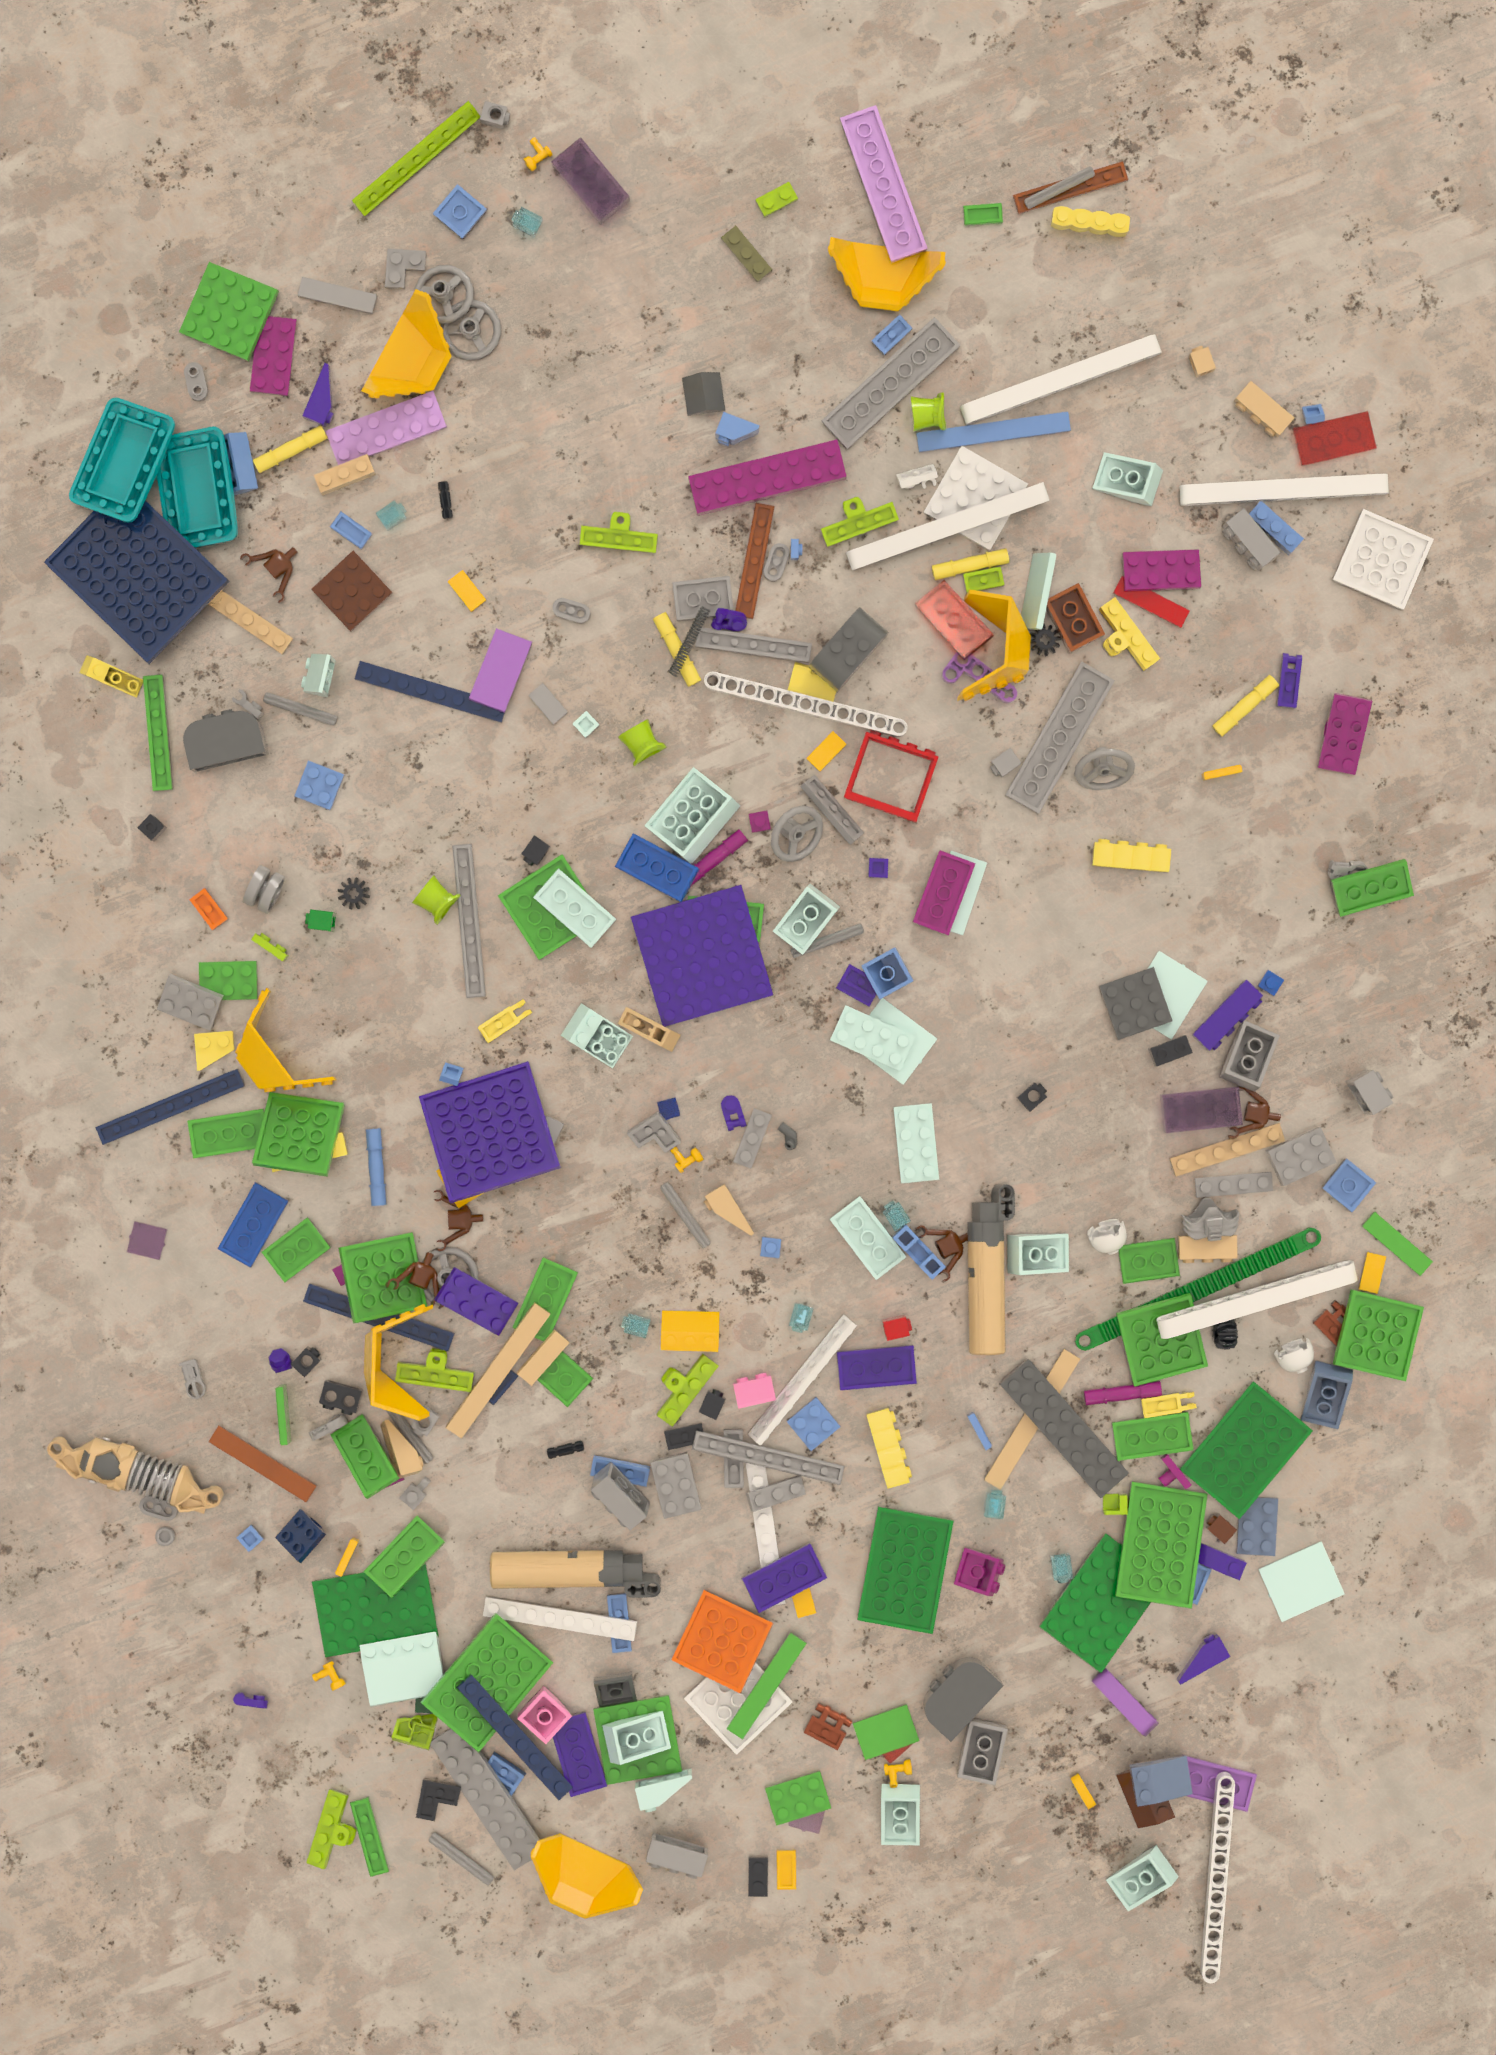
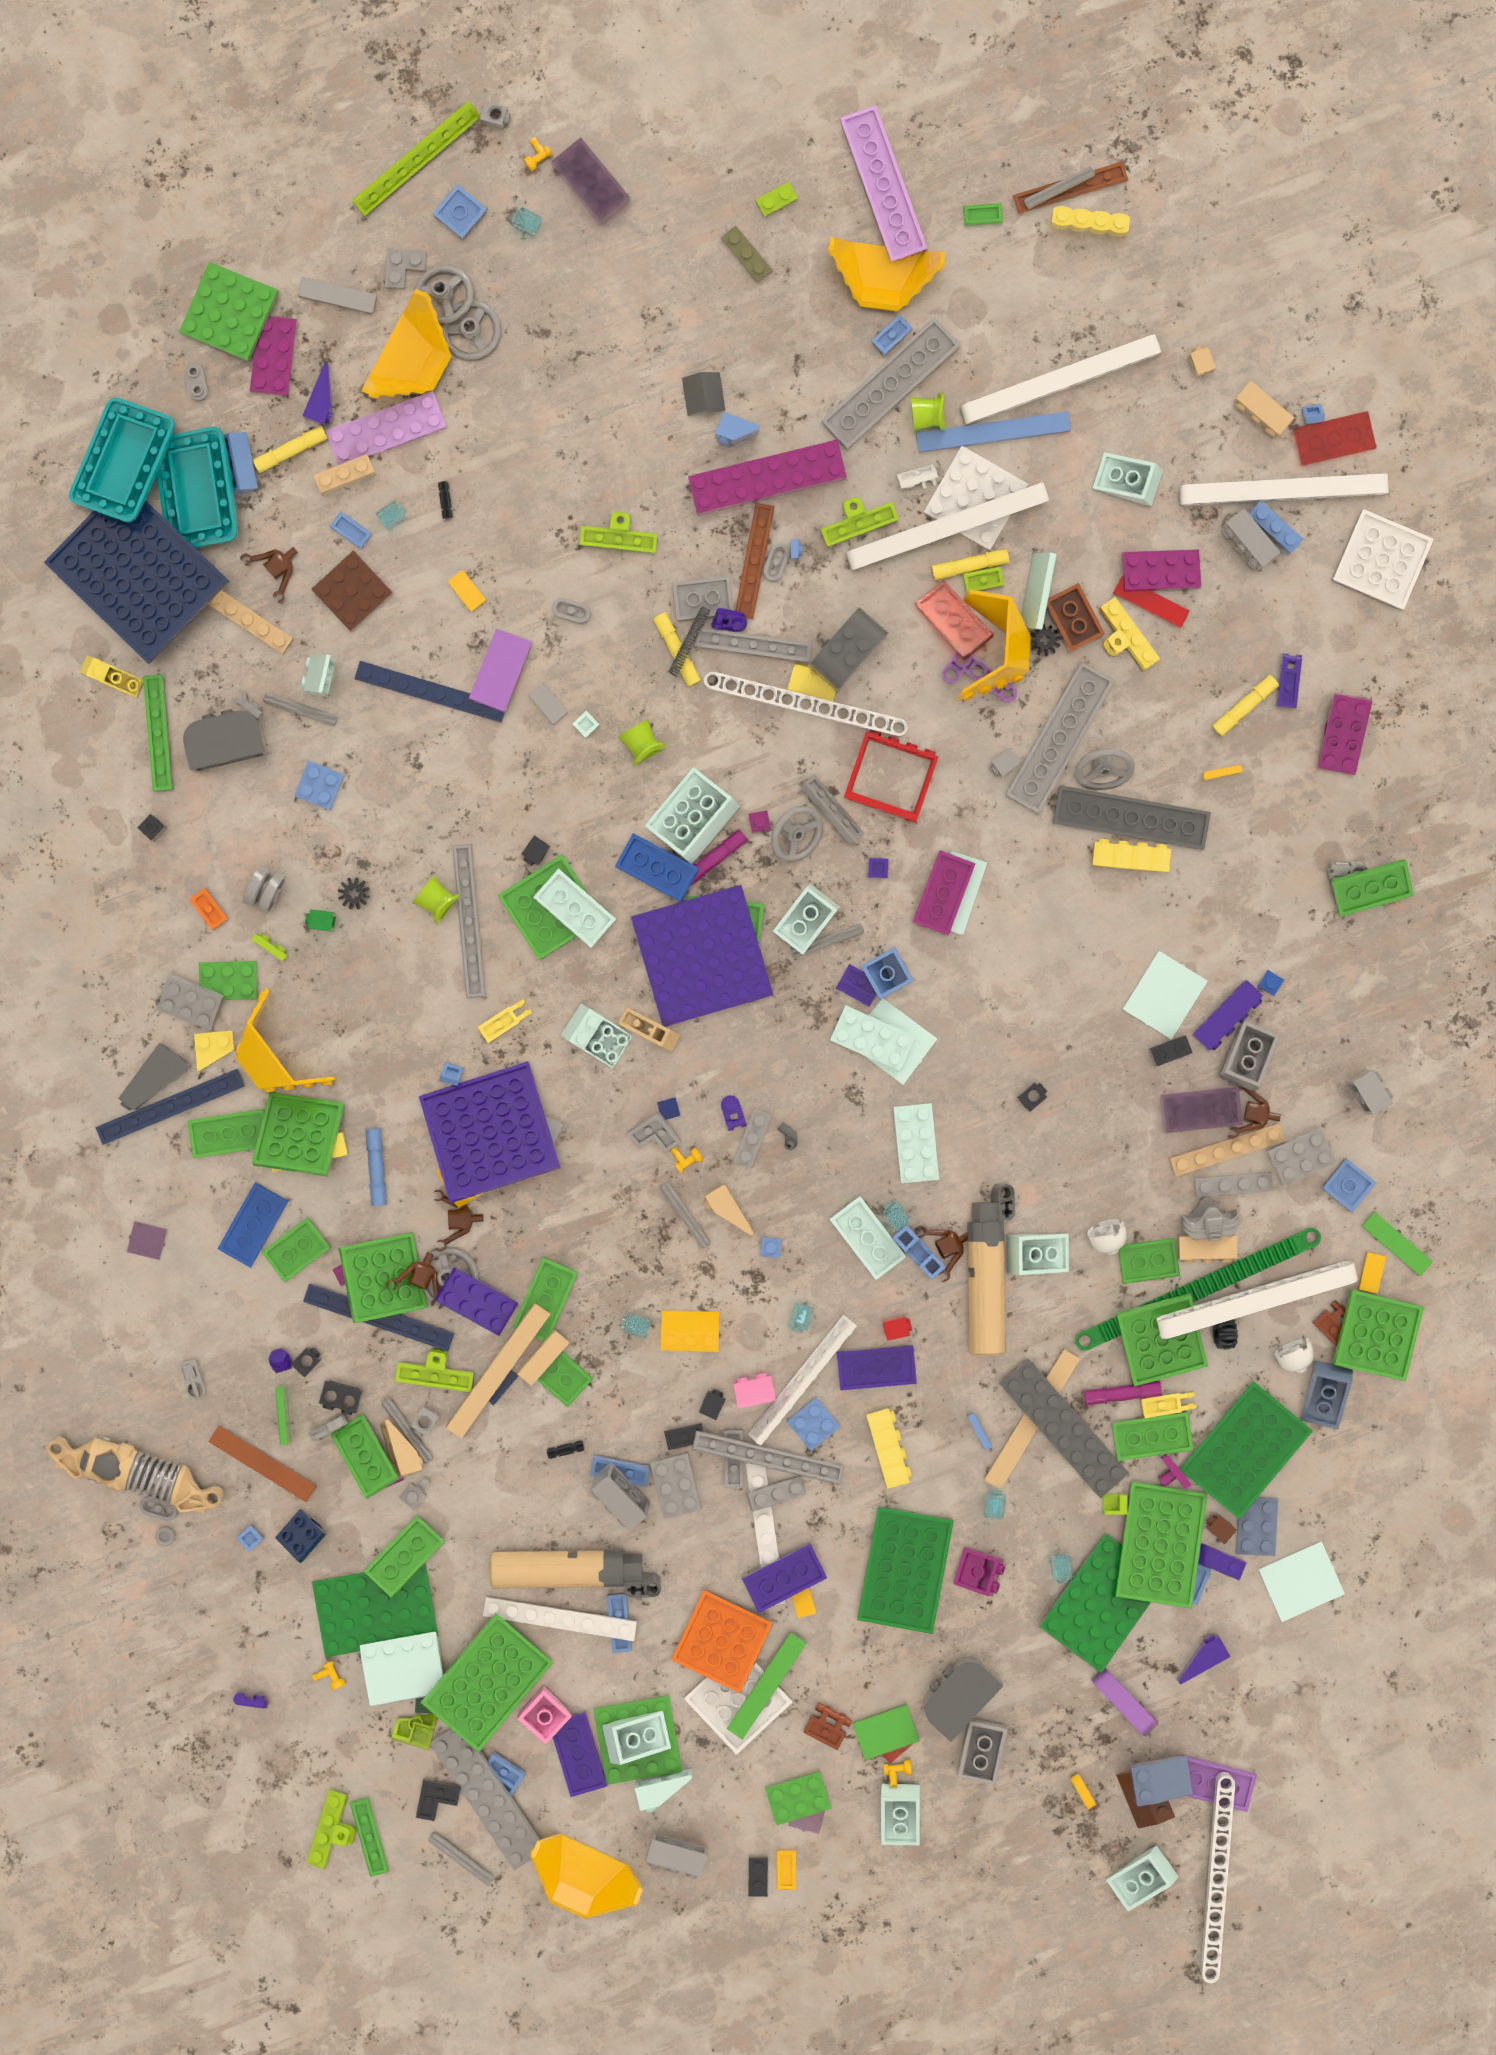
(155, 1074): none -> dark grey slope
(346, 1557): yellow tile -> none
(381, 1389): yellow piece -> none
(514, 1737): dark blue plate -> none
(615, 1689): dark grey slope -> none
(684, 1388): lime plate -> none
(826, 751): yellow tile -> none
(1131, 817): none -> dark grey plate
(1135, 1003): dark grey plate -> none

